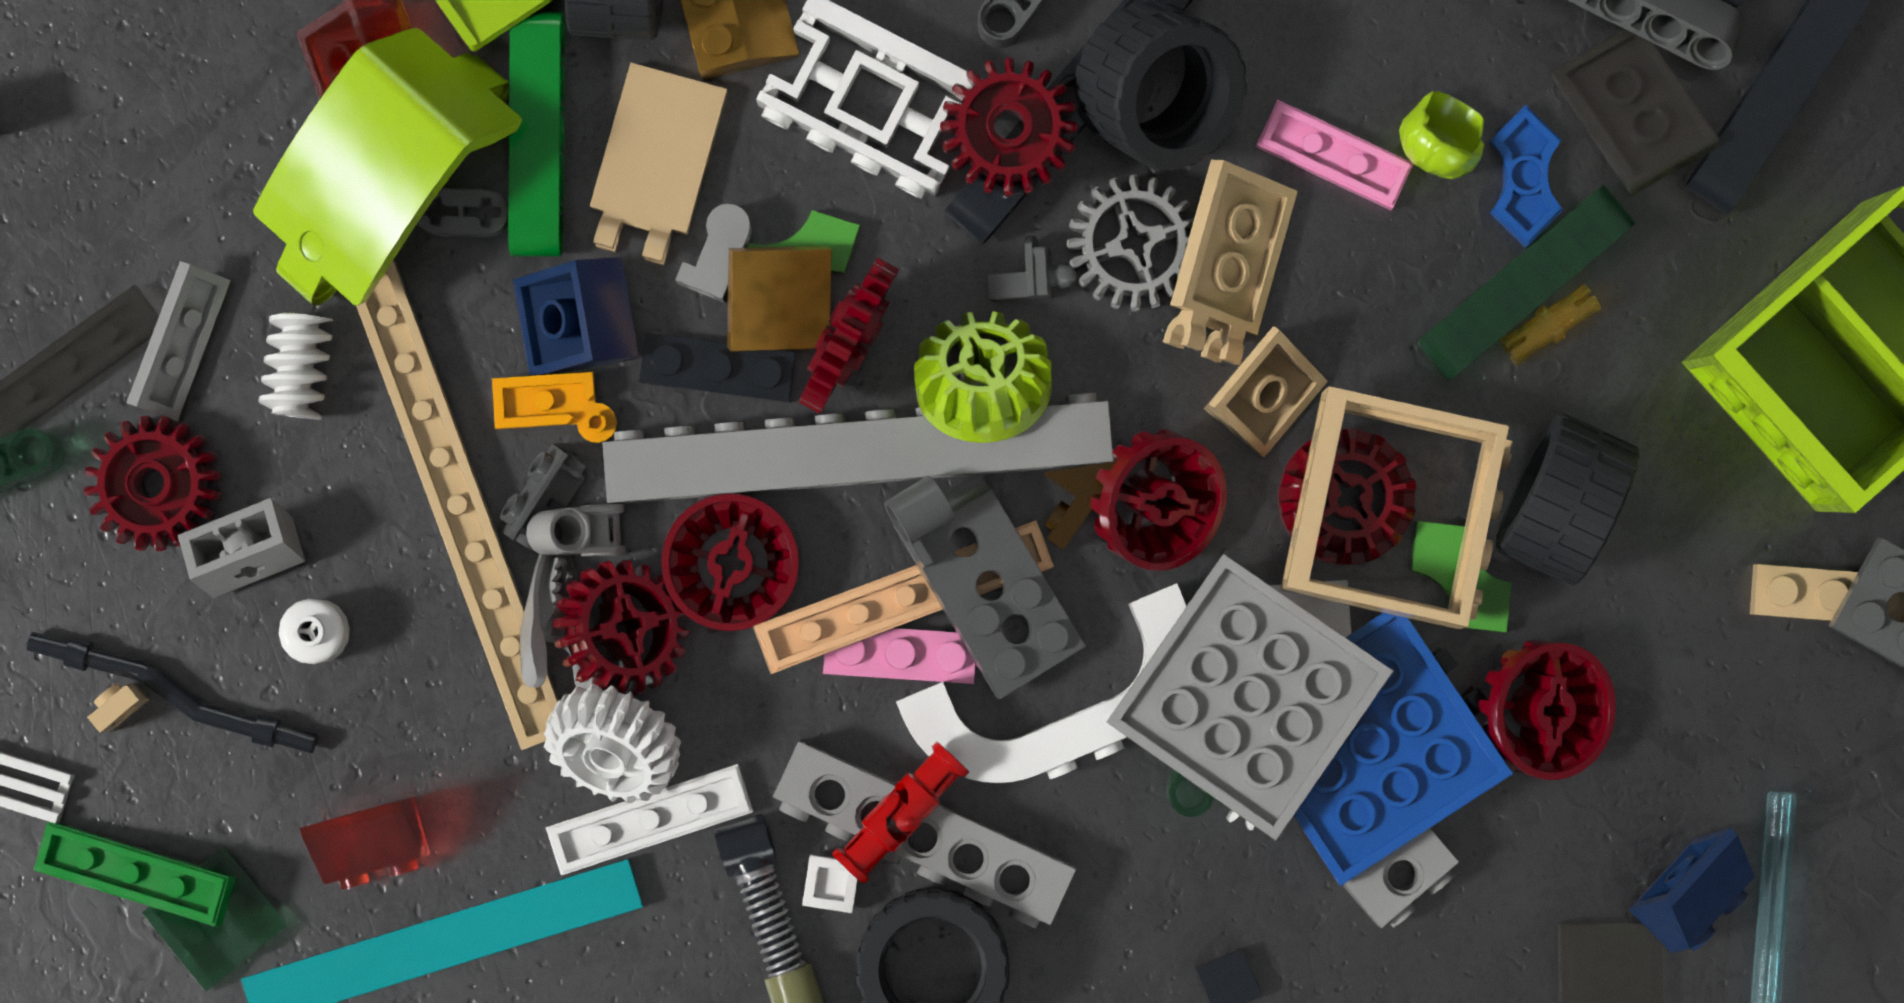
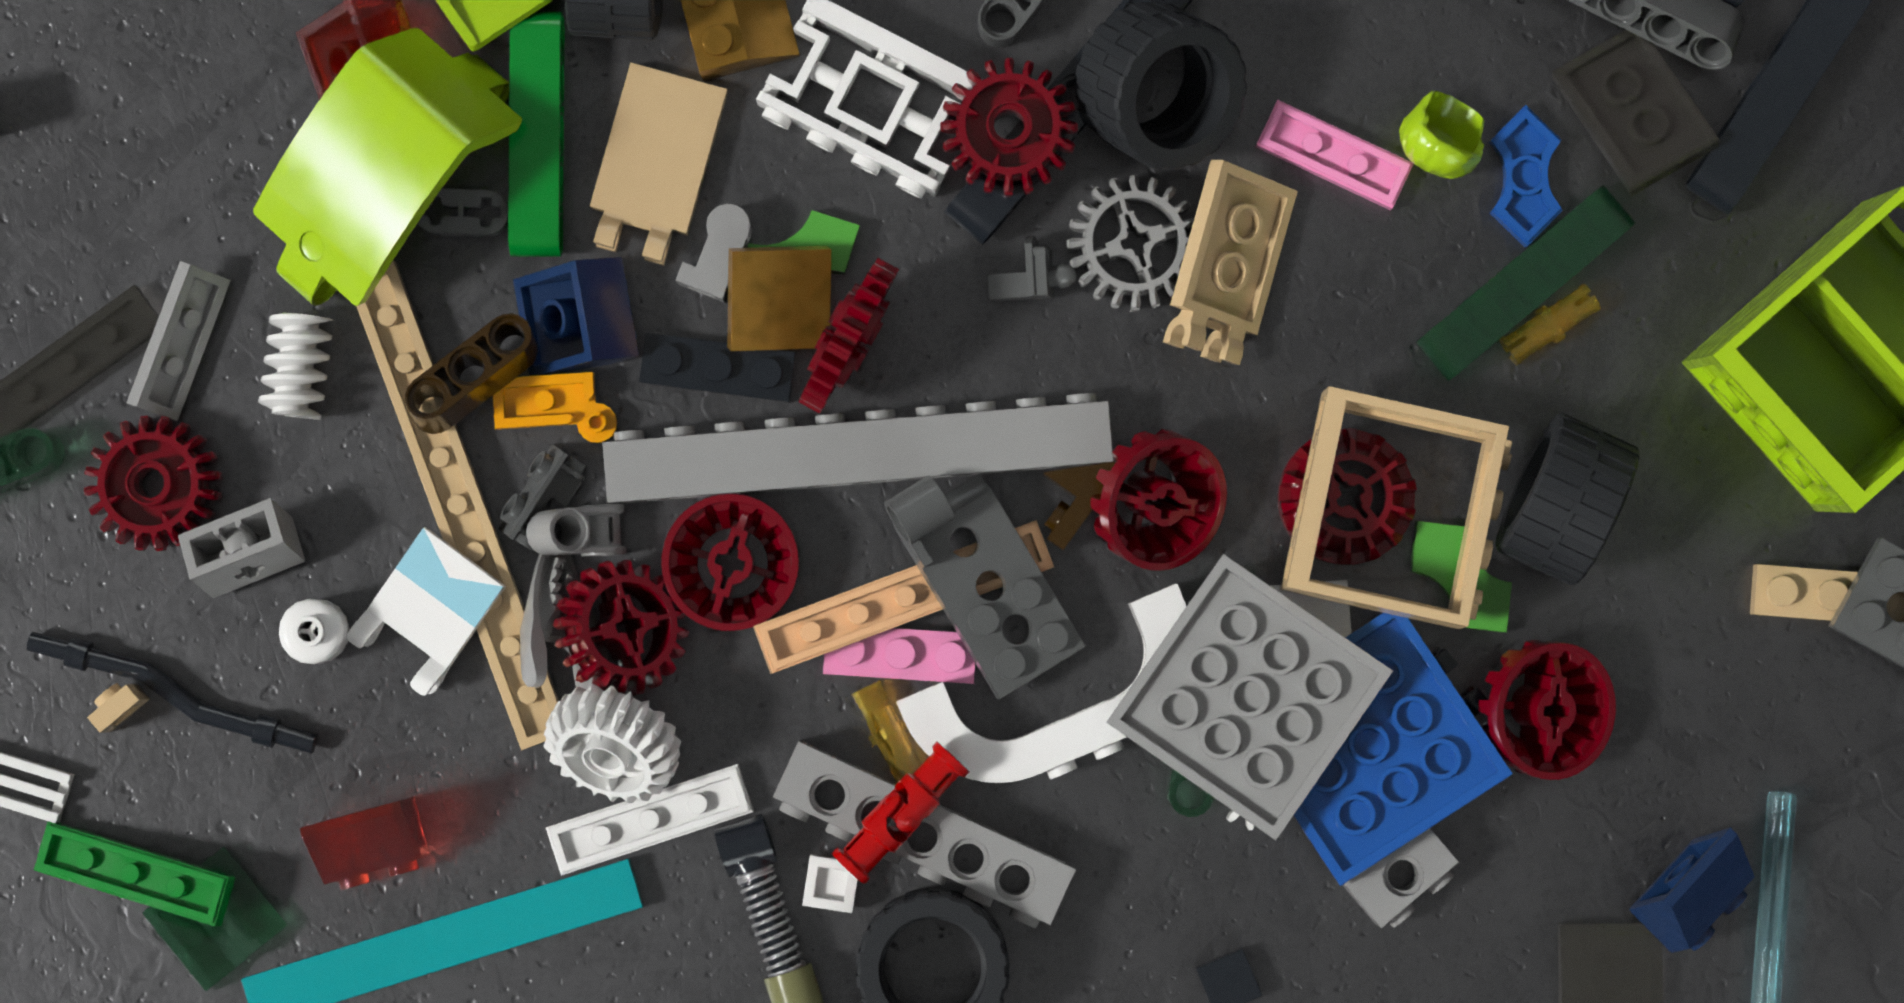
(432, 601): none -> white flag
(478, 350): none -> dark brown beam
(887, 730): none -> clear yellow pin
(985, 402): lime gear -> none
(1266, 392): tan slope -> none

